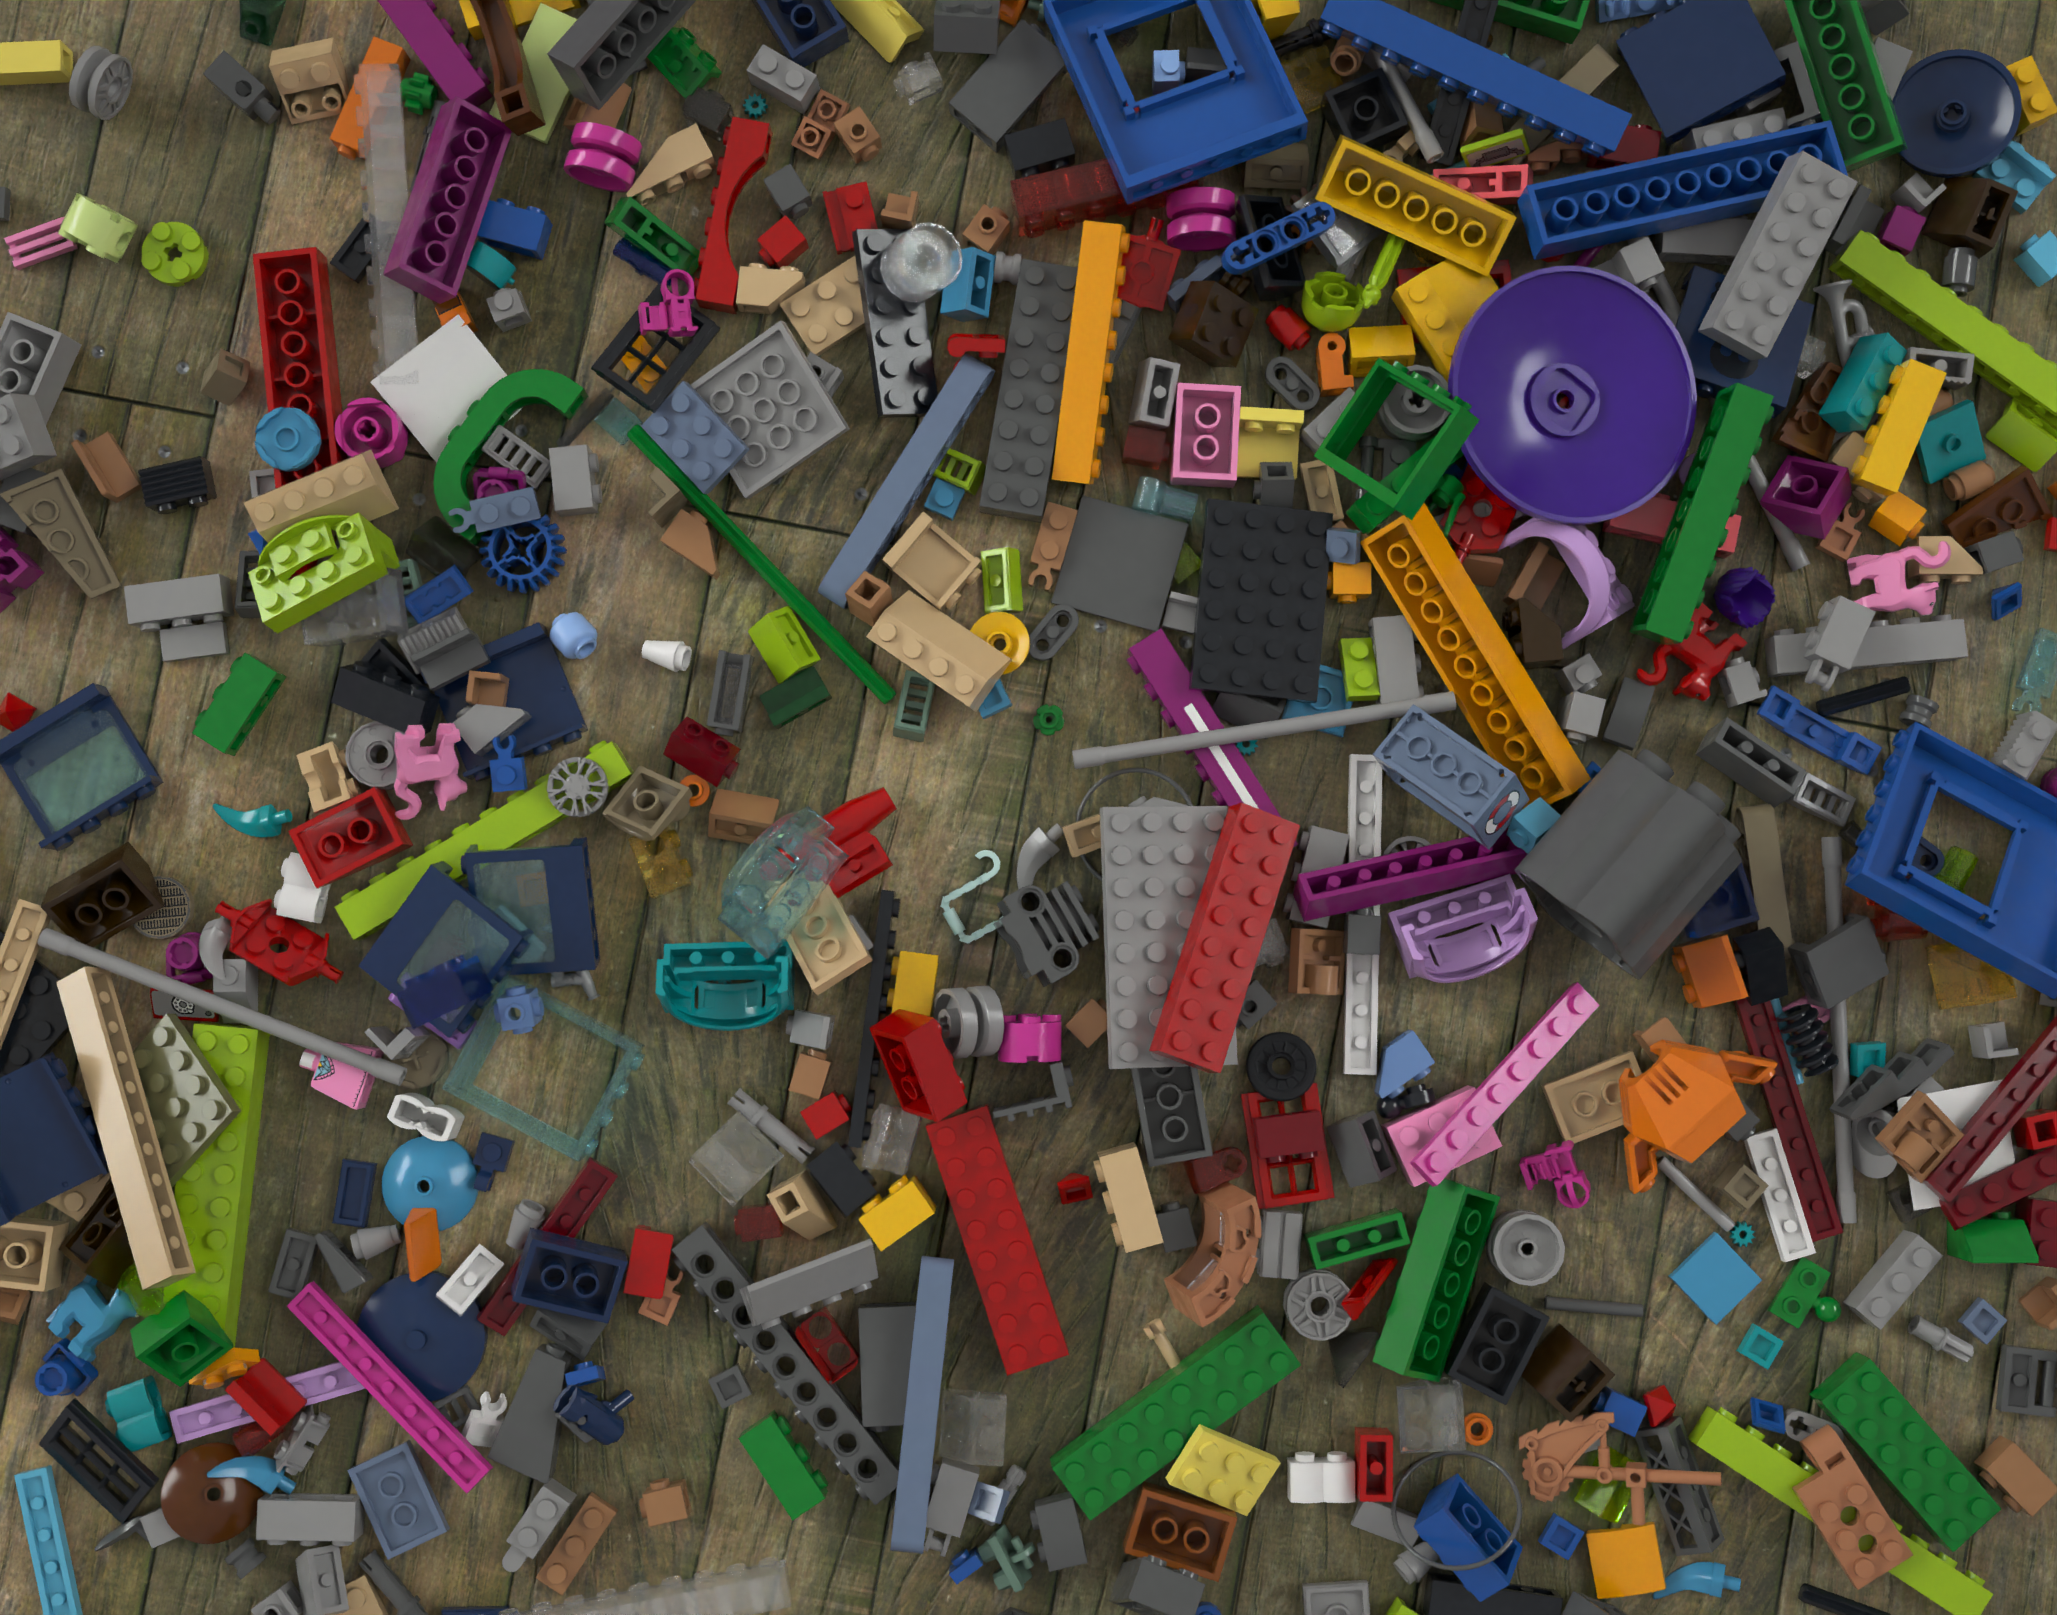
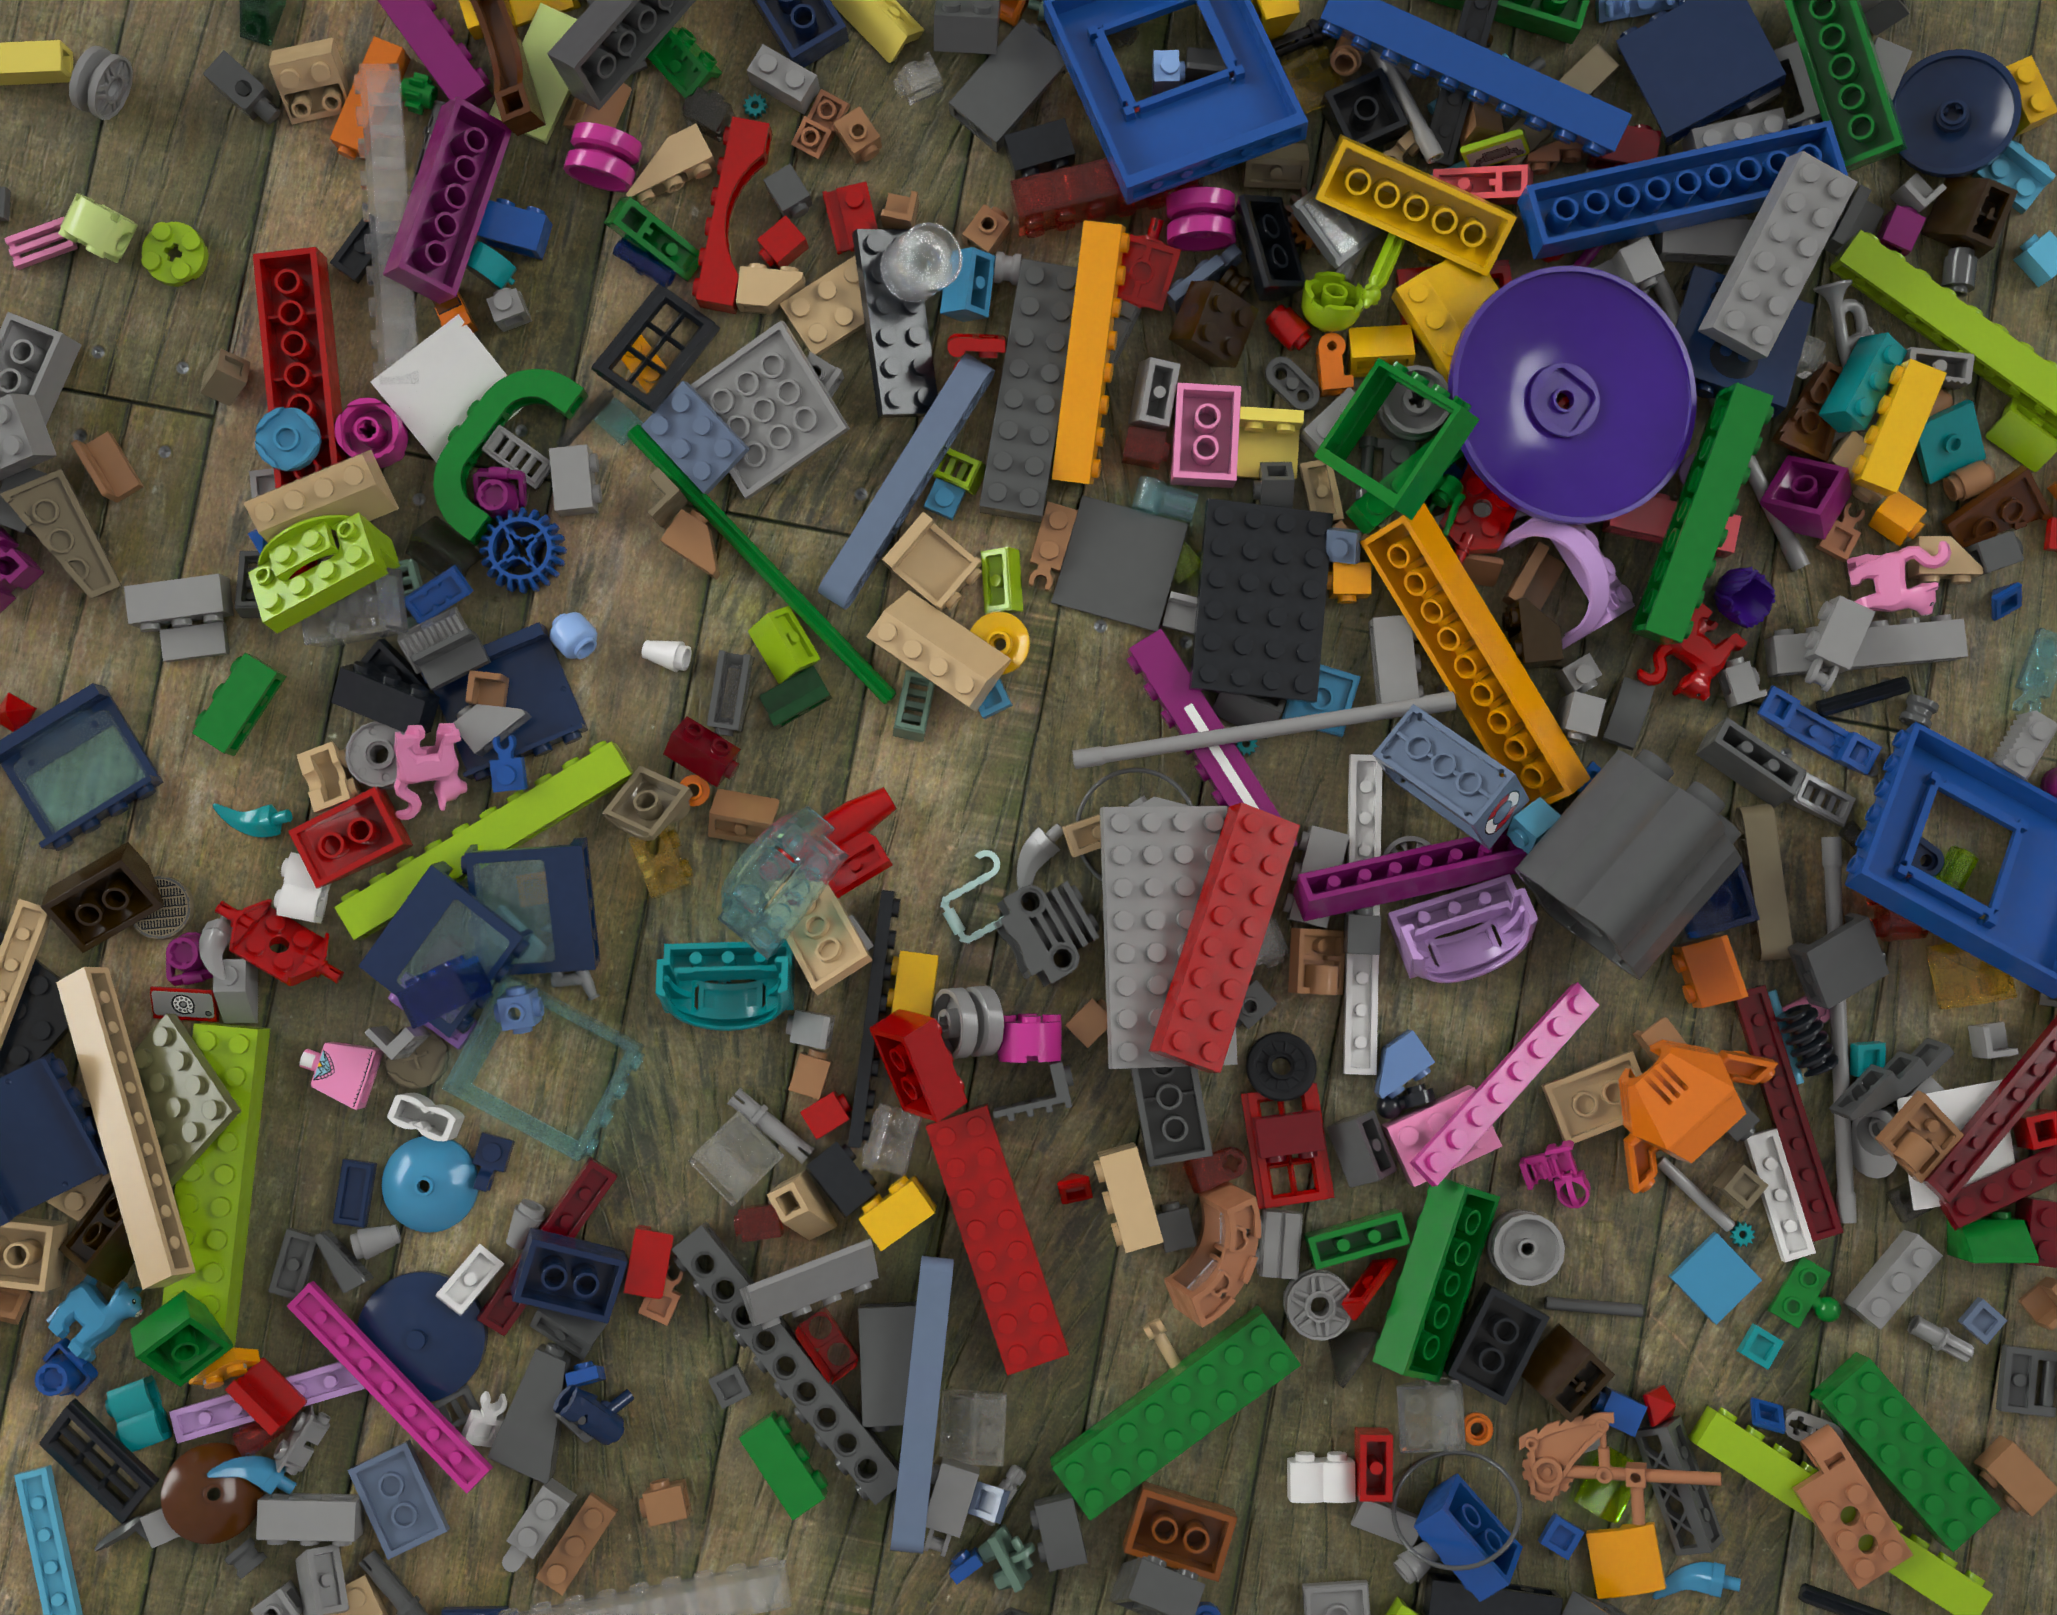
(69, 946): light grey piece -> none
(145, 1301): clear neon green piece -> none
(178, 485): black brick -> none
(422, 1242): orange slope -> none
(499, 510): sand blue plate -> none
(577, 787): light grey wheel -> none
(676, 313): dark pink piece -> none
(868, 598): medium nougat brick -> none
(1048, 711): green plate -> none
(1053, 633): dark grey plate -> none
(1222, 1470): light yellow plate -> none
(1277, 236): blue beam -> none
(1358, 669): lime plate -> none
(1761, 965): black brick -> none

